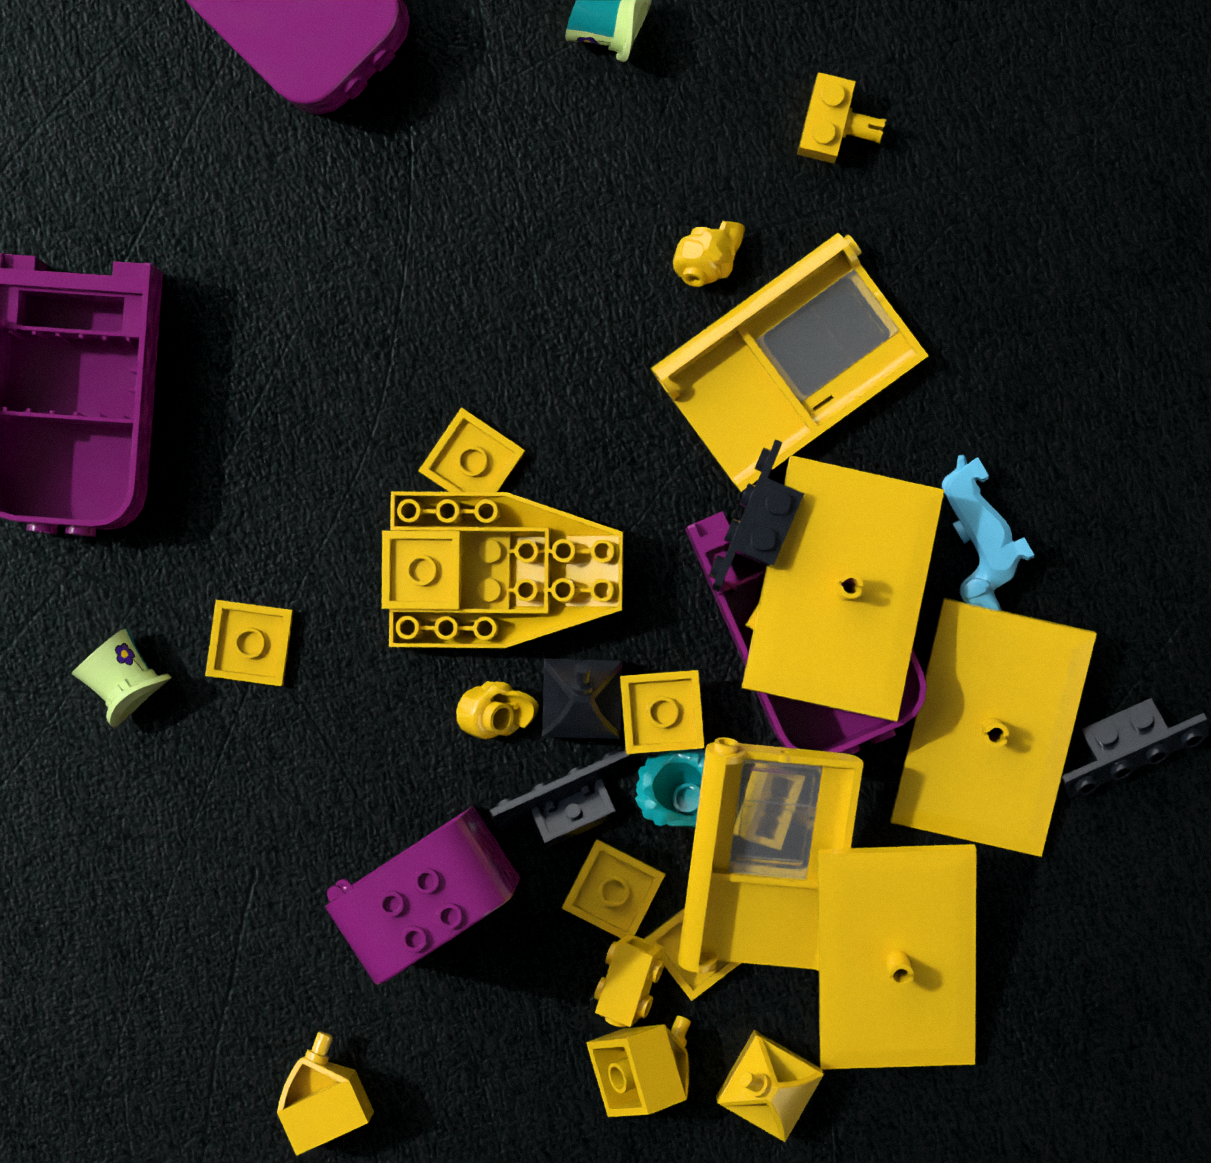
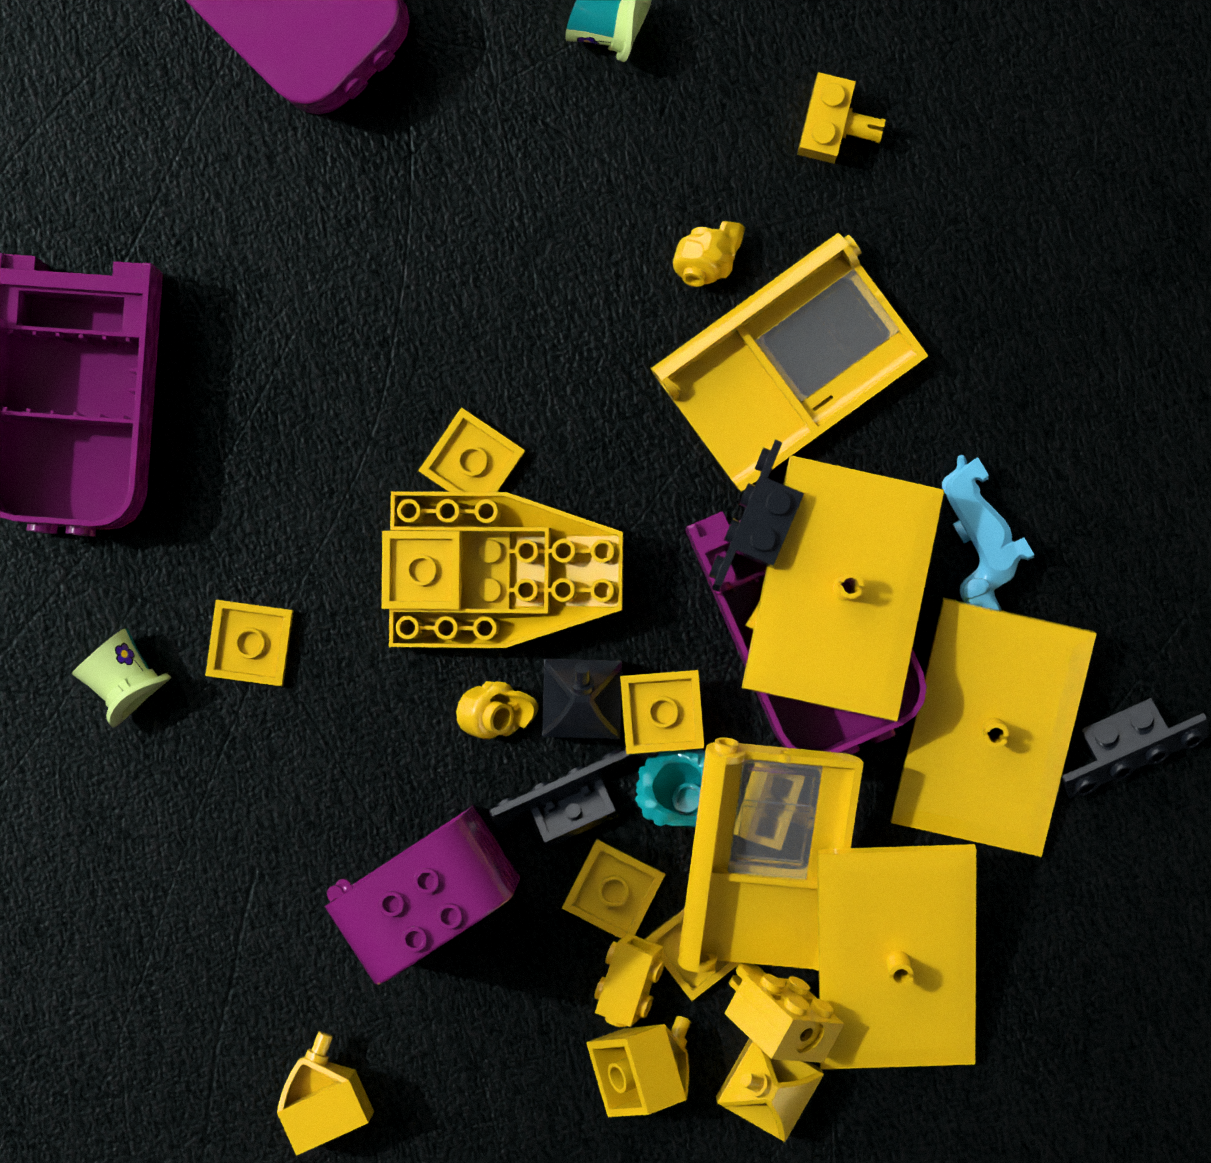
(782, 1015): none -> yellow brick

